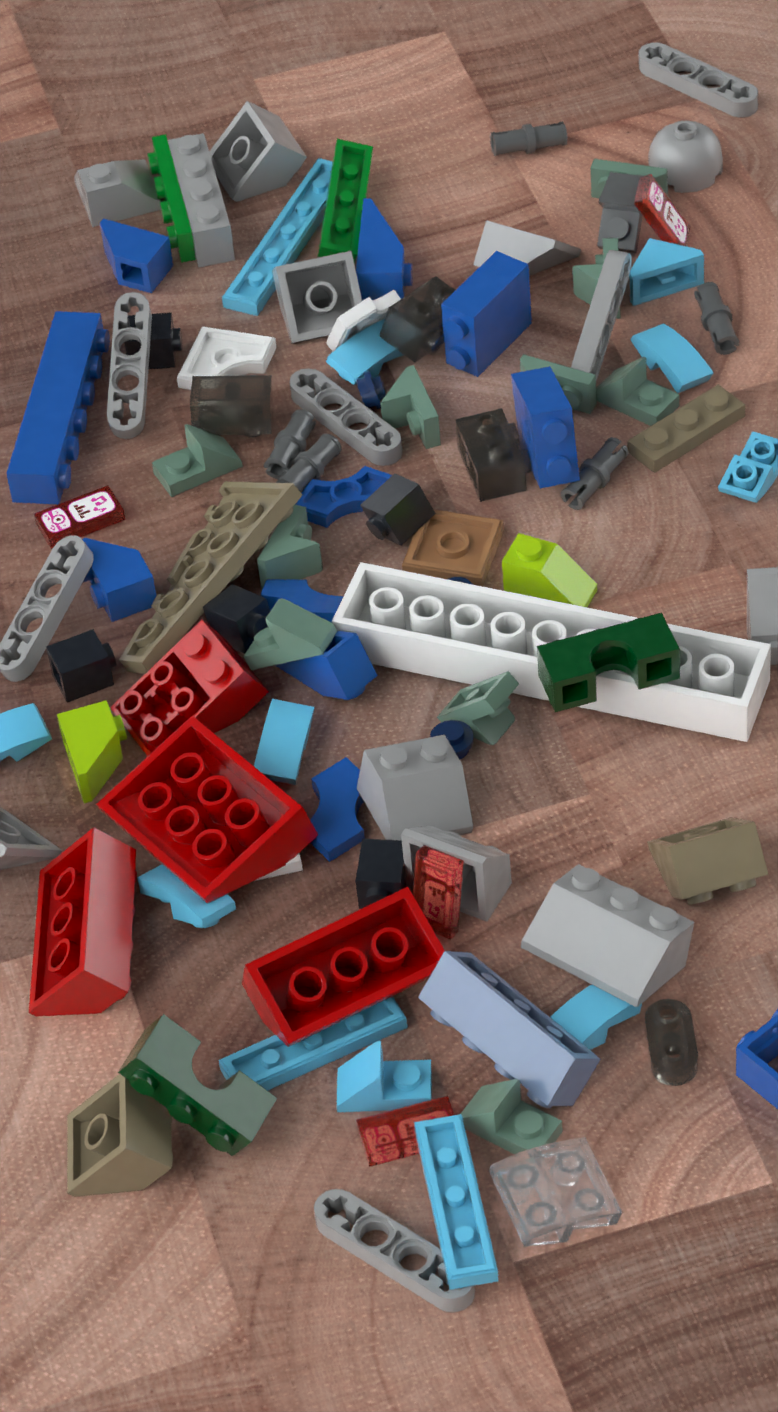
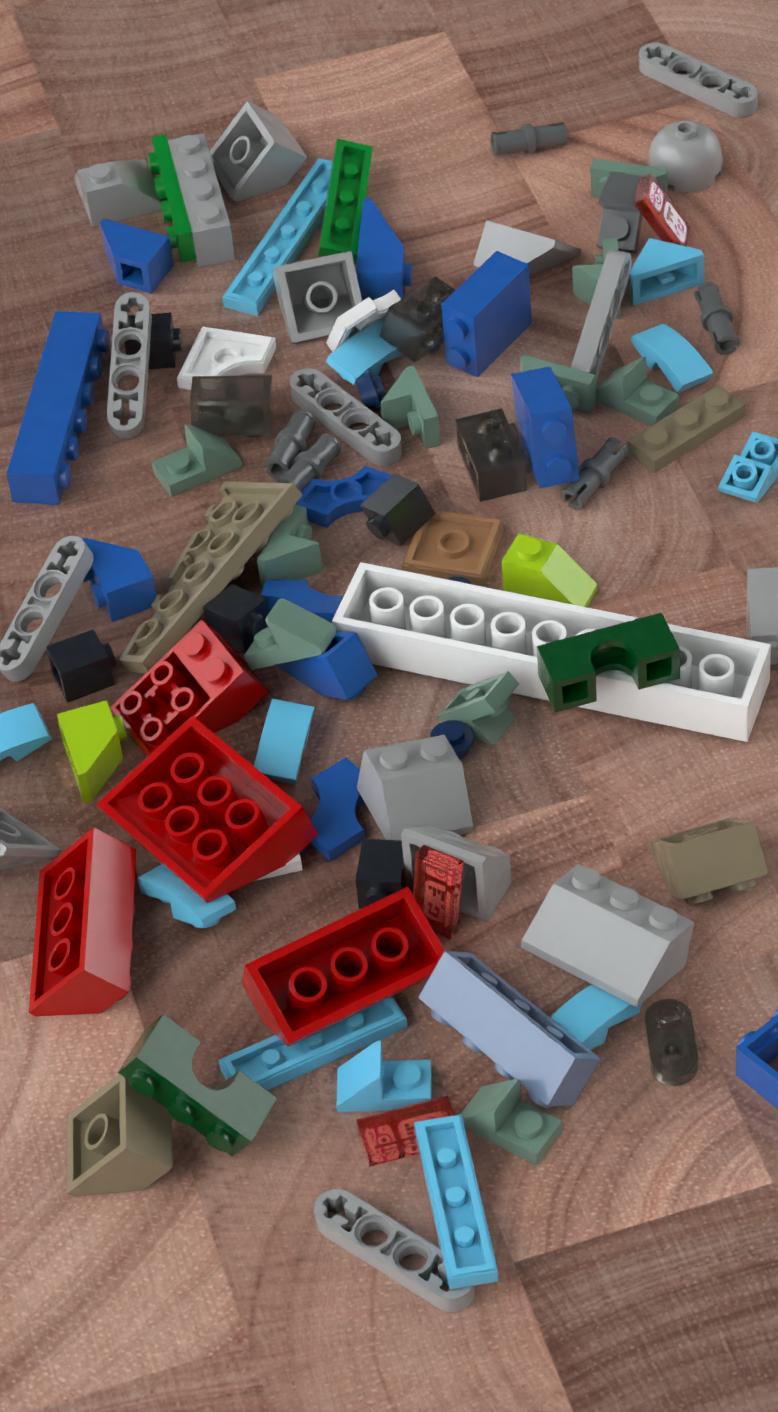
(80, 515): tile -> none
(555, 1191): clear slope -> none

